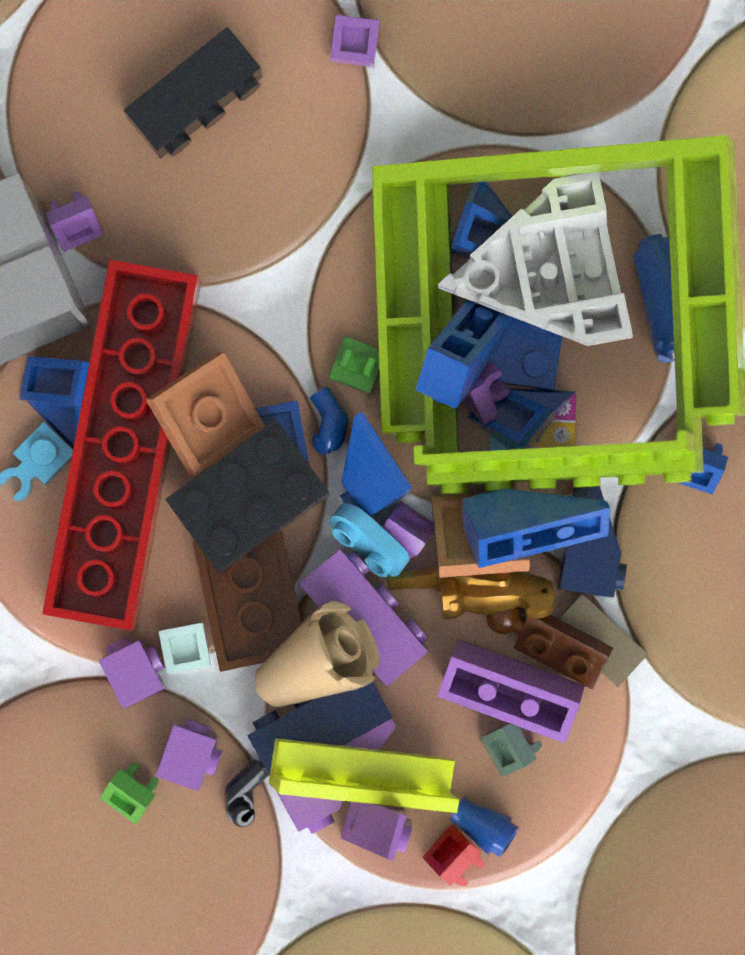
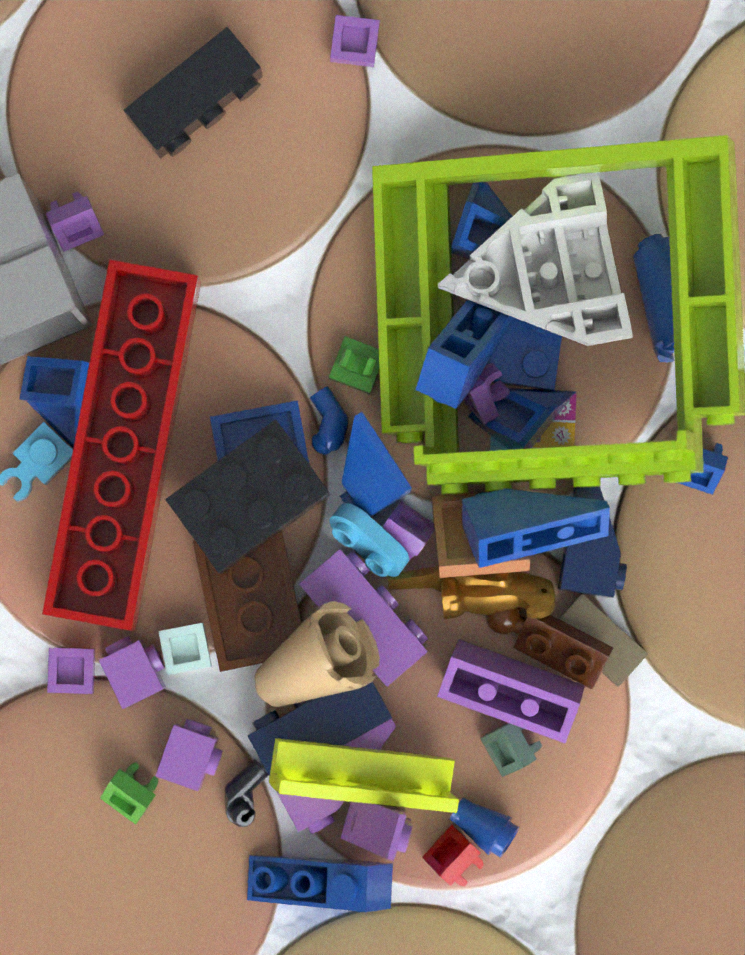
(71, 670): none -> medium lavender plate
(205, 413): nougat plate -> none
(320, 882): none -> blue slope

